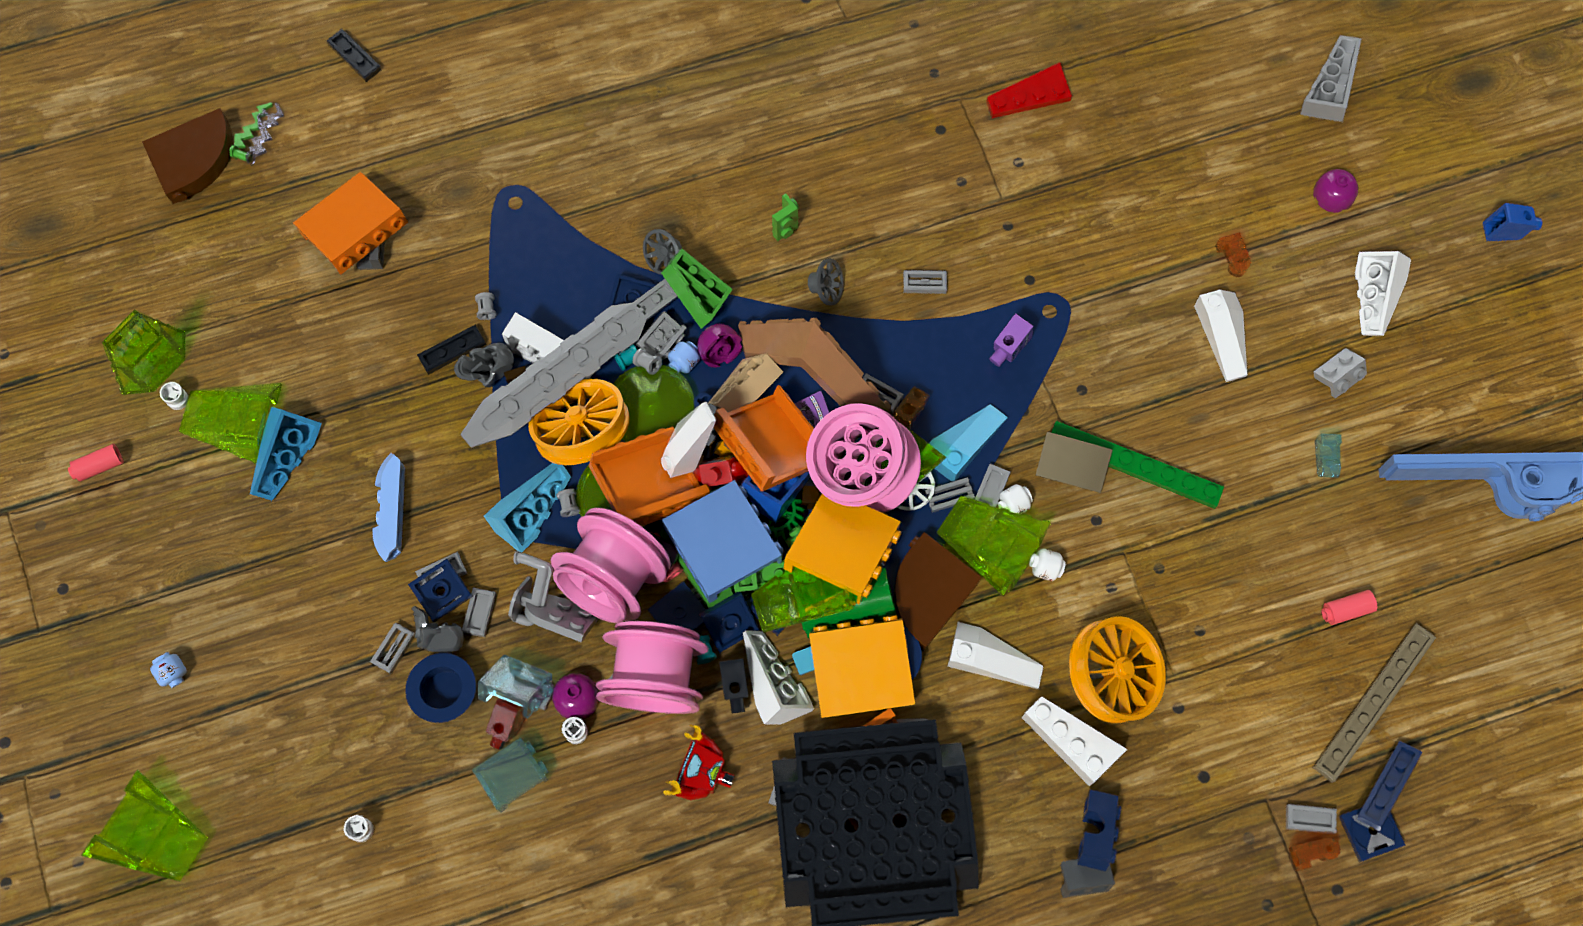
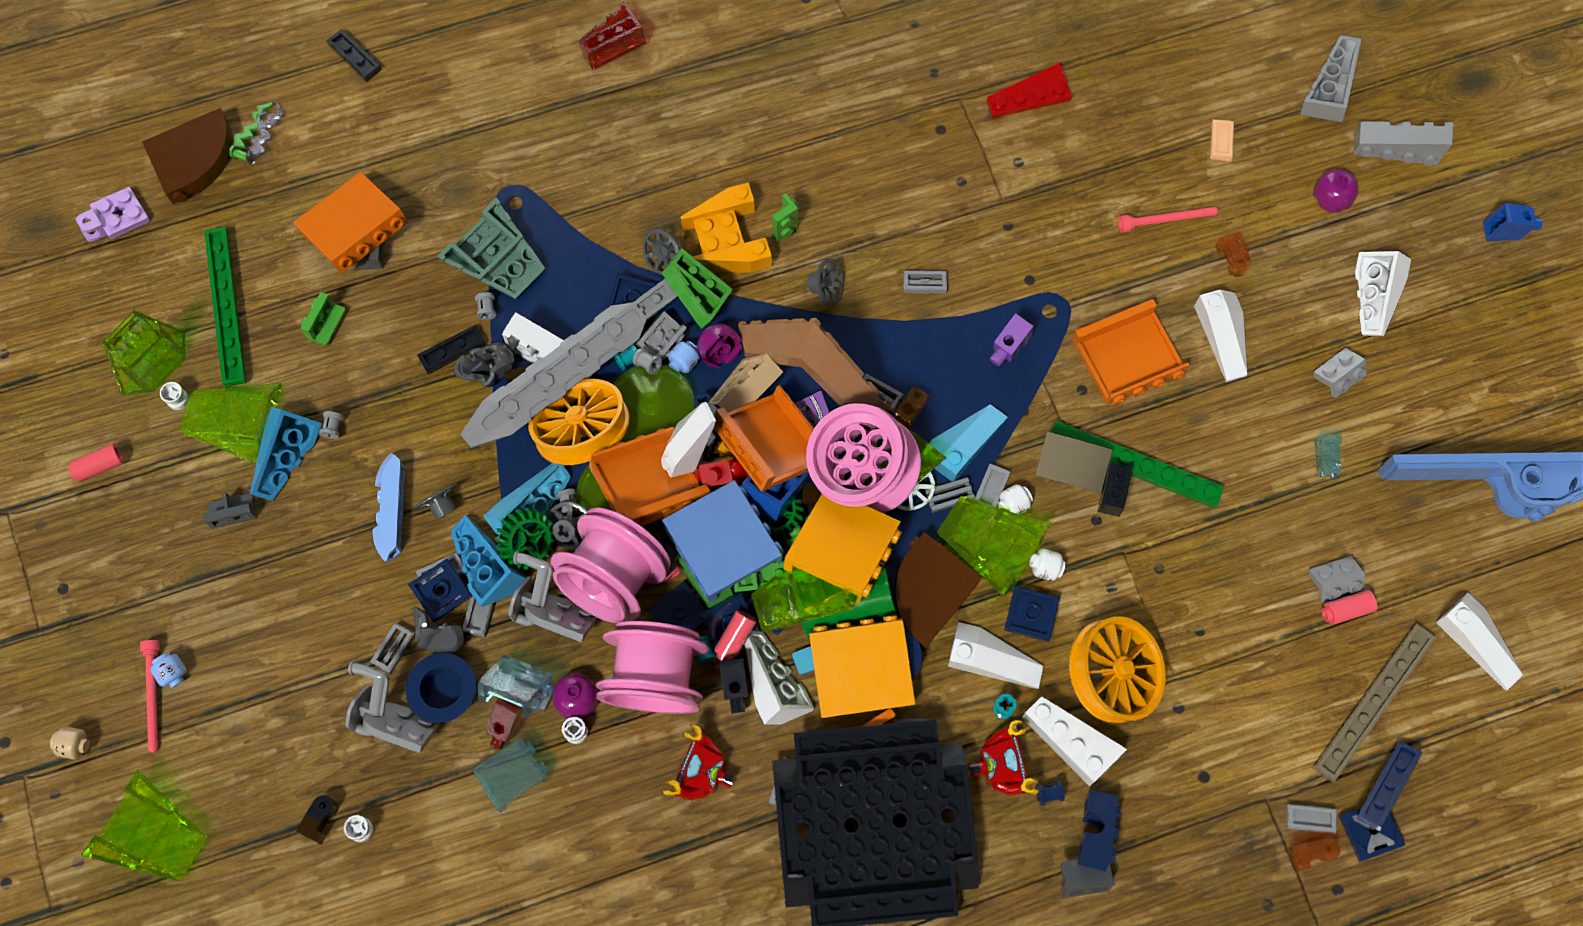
(69, 743): none -> tan head
(105, 221): none -> lavender plate
(150, 649): none -> coral piece
(225, 307): none -> green plate
(230, 510): none -> dark grey panel
(317, 817): none -> leg
(322, 319): none -> bright green bracket
(331, 425): none -> light grey bush
(386, 719): none -> light grey plate
(441, 504): none -> dark grey wheel
(487, 573): none -> dark azure wedge
(495, 253): none -> sand green wedge
(513, 537): none -> green gear
(566, 527): none -> dark grey wheel
(613, 38): none -> clear red wedge
(720, 234): none -> light orange wedge
(735, 635): none -> coral brick
(999, 710): none -> teal bush
(1003, 763): none -> red torso
(1031, 613): none -> dark blue plate
(1050, 792): none -> dark blue bush
(1115, 489): none -> black brick
(1128, 222): none -> coral piece
(1128, 353): none -> orange panel
(1221, 140): none -> light nougat tile
(1338, 579): none -> light grey bracket
(1403, 142): none -> light grey wedge
(1477, 635): none -> white wedge

